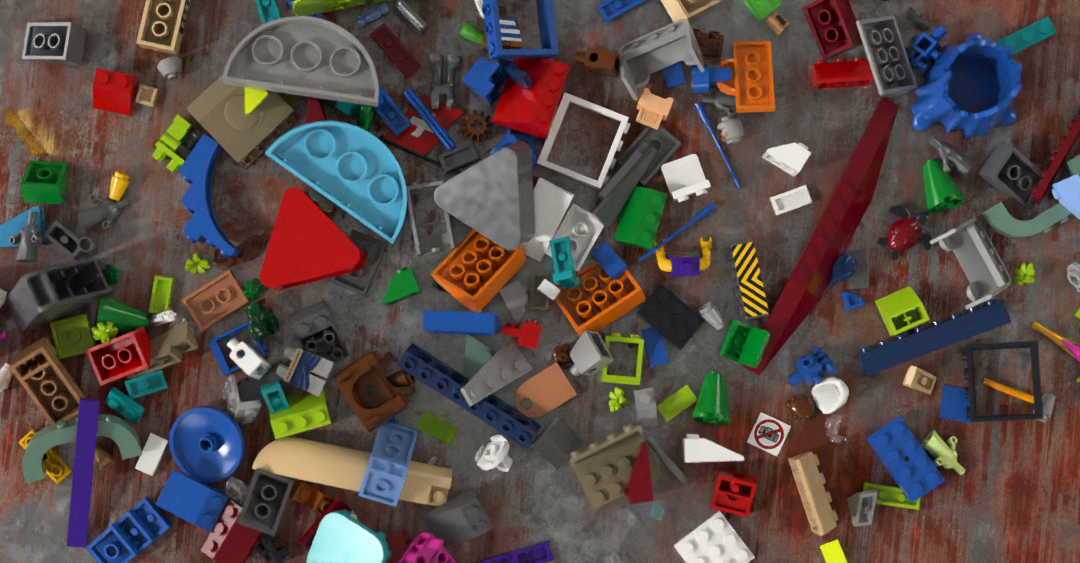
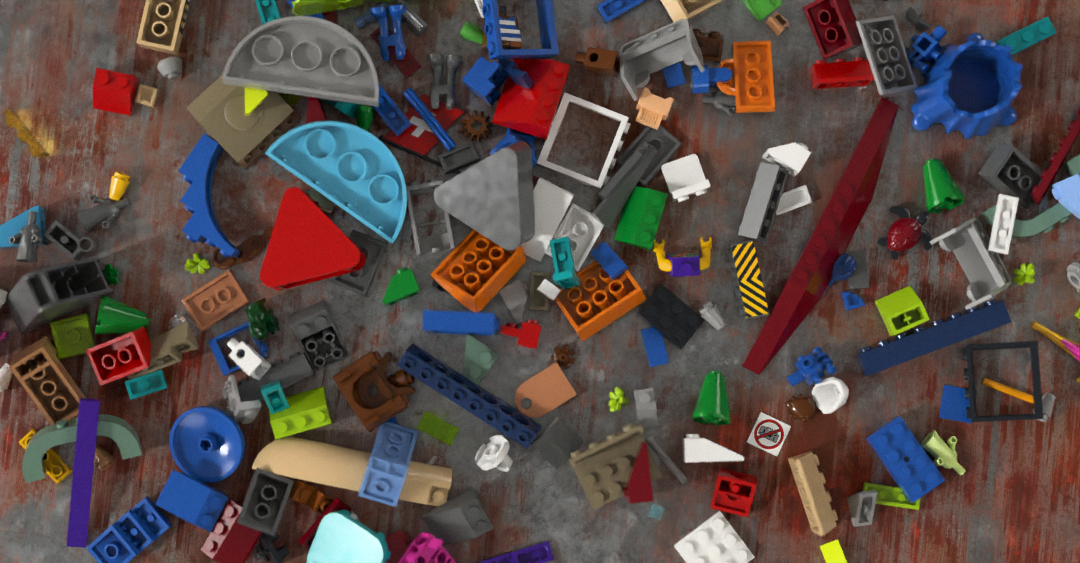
(45, 182): green slope -> none
(54, 43): dark grey slope -> none
(104, 332): lime plant -> none
(124, 405): teal plate -> none
(152, 454): white tile -> none
(161, 294): lime tile -> none
(163, 318): white axle -> none
(172, 143): lime hips -> none
(236, 489): clear bracket -> none
(253, 289): green plant -> none
(300, 368): hips -> none
(396, 38): none -> blue piece
(499, 371): light grey wing -> none
(590, 354): light grey torso -> none
(616, 337): lime window -> none
(676, 403): lime tile -> none
(698, 217): blue piece -> none
(706, 120): blue piece -> none
(730, 130): light grey head -> none
(744, 344): green bracket -> none
(763, 202): none -> brick
(833, 424): clear bracket -> none
(919, 380): tan slope -> none
(951, 157): dark grey piece -> none
(1003, 224): none -> white tile

